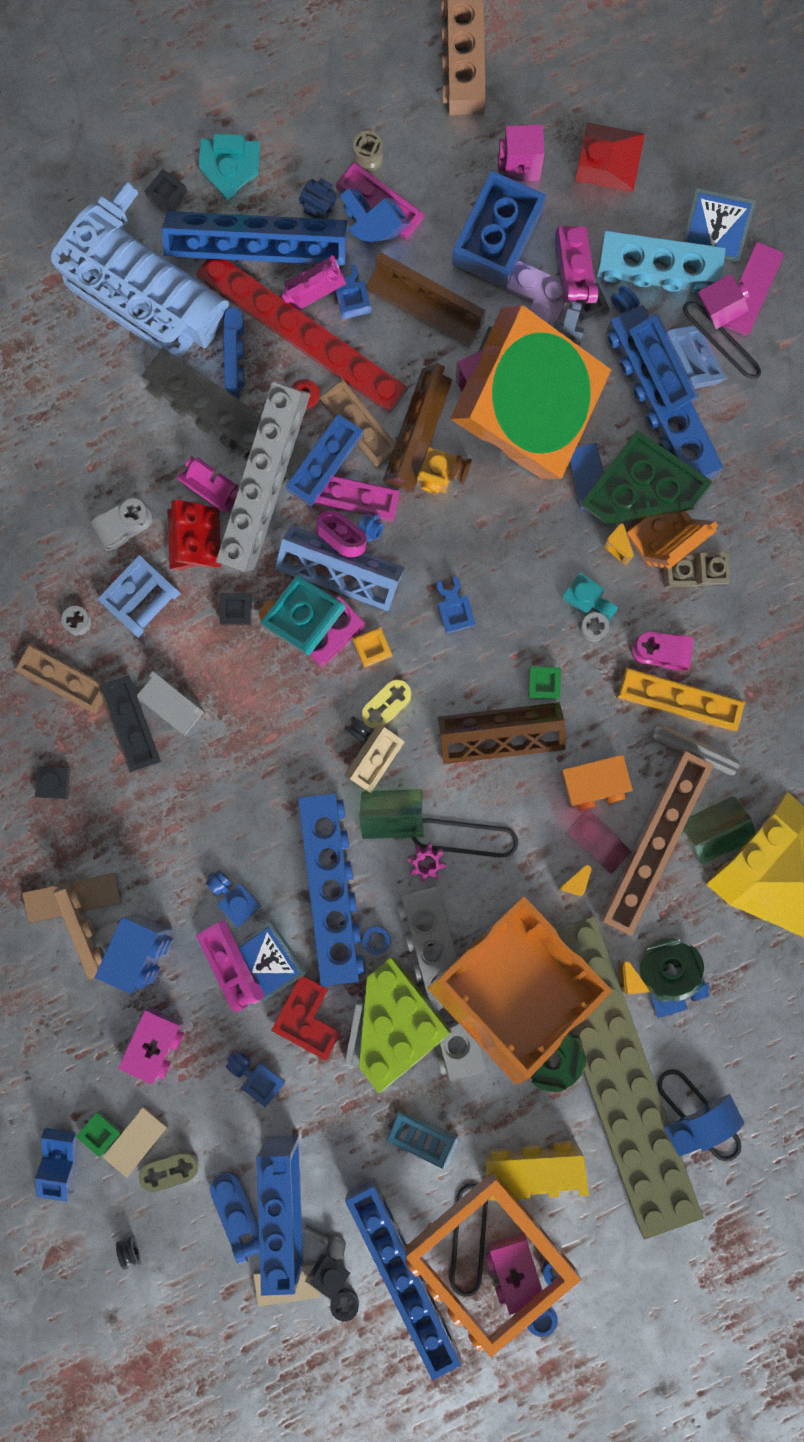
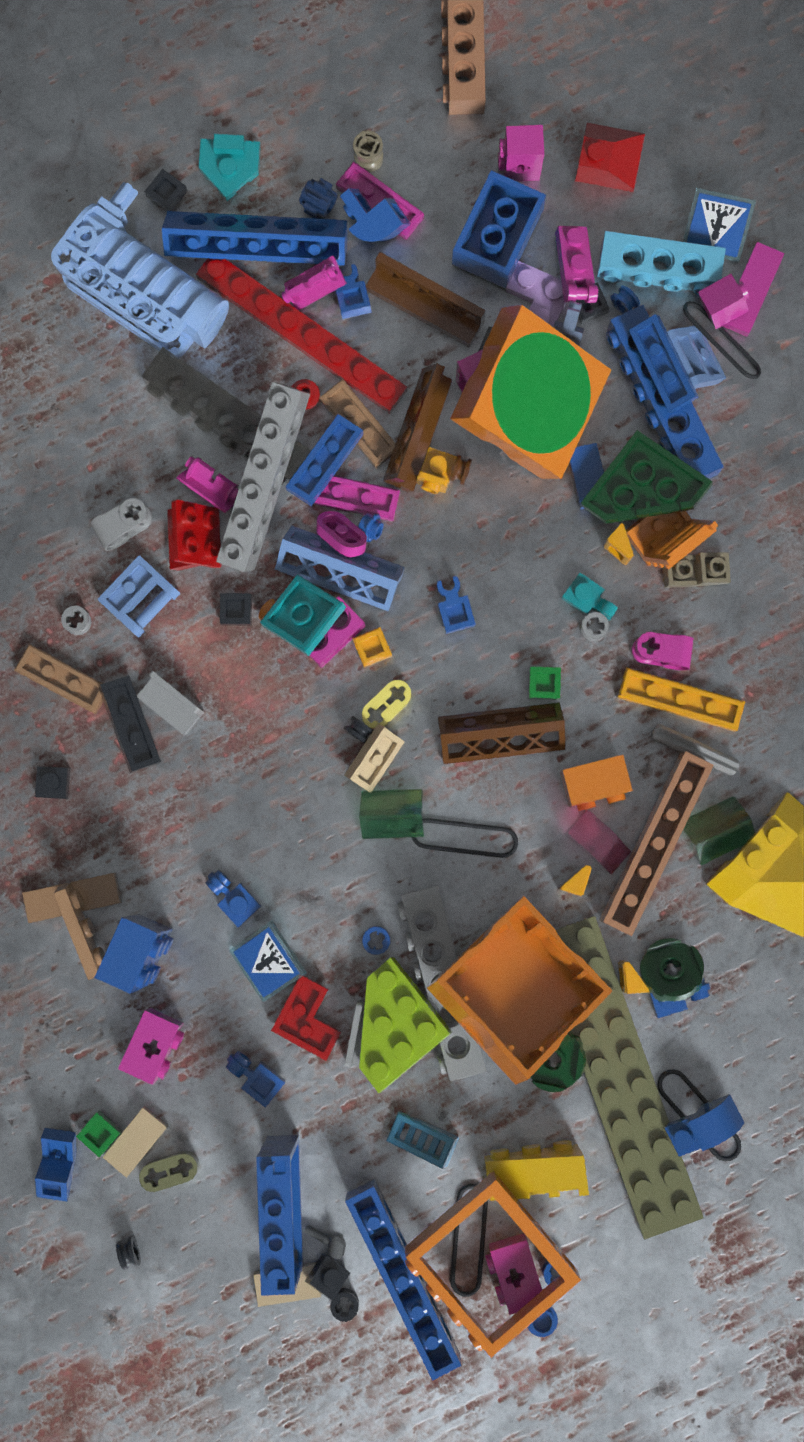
(229, 966): dark pink plate -> none
(233, 350): blue hinge -> none
(235, 1214): blue plate -> none
(330, 969): blue brick -> none
(432, 867): dark pink gear -> none

